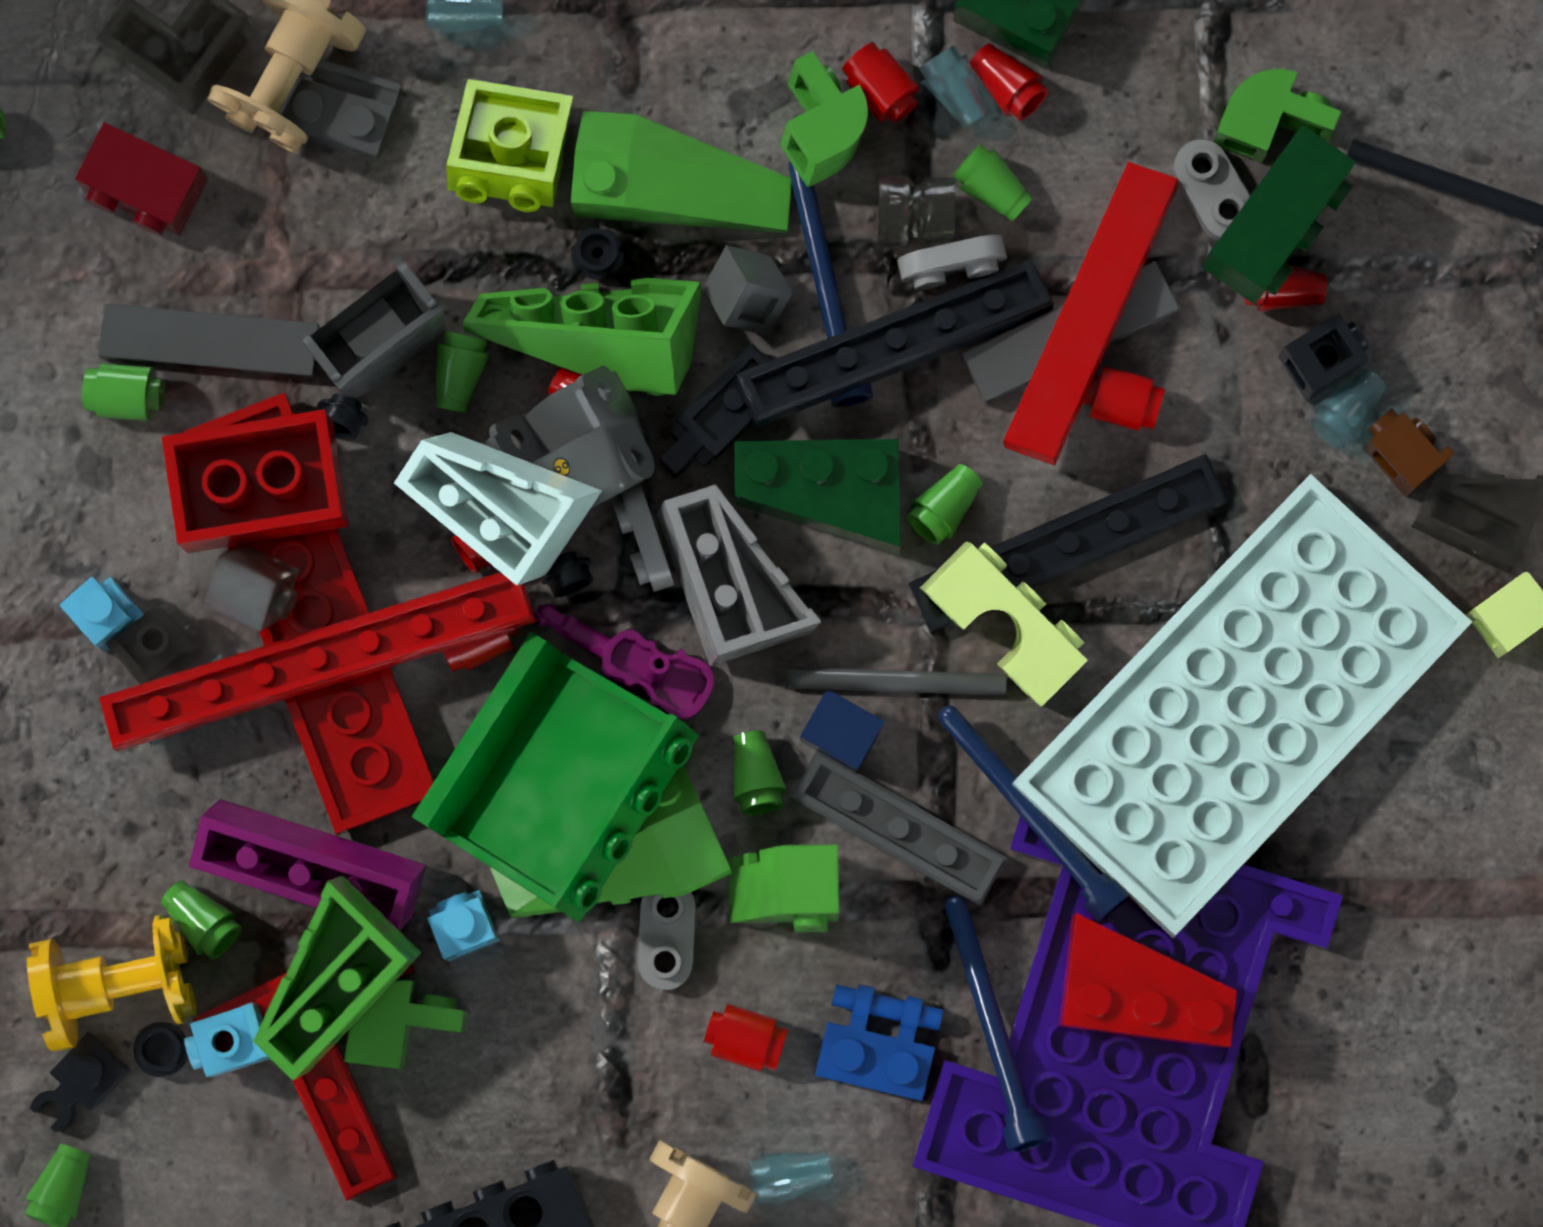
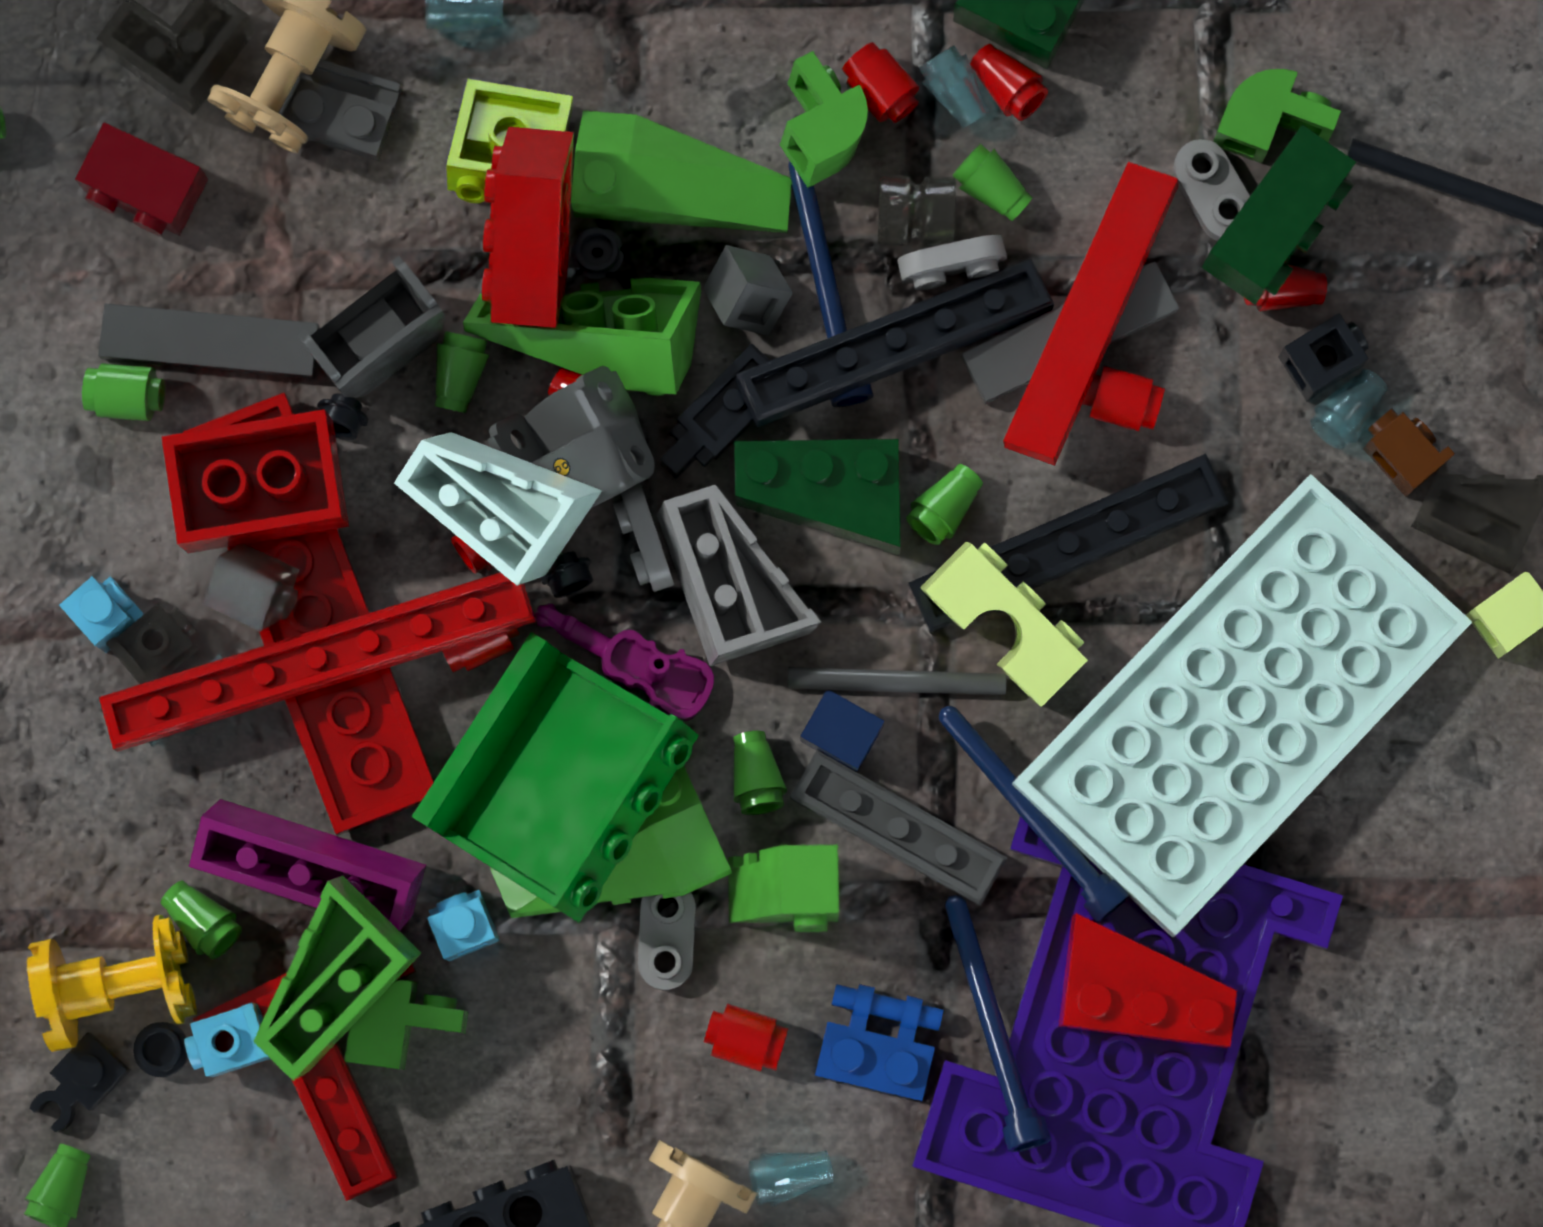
(528, 226): none -> red brick

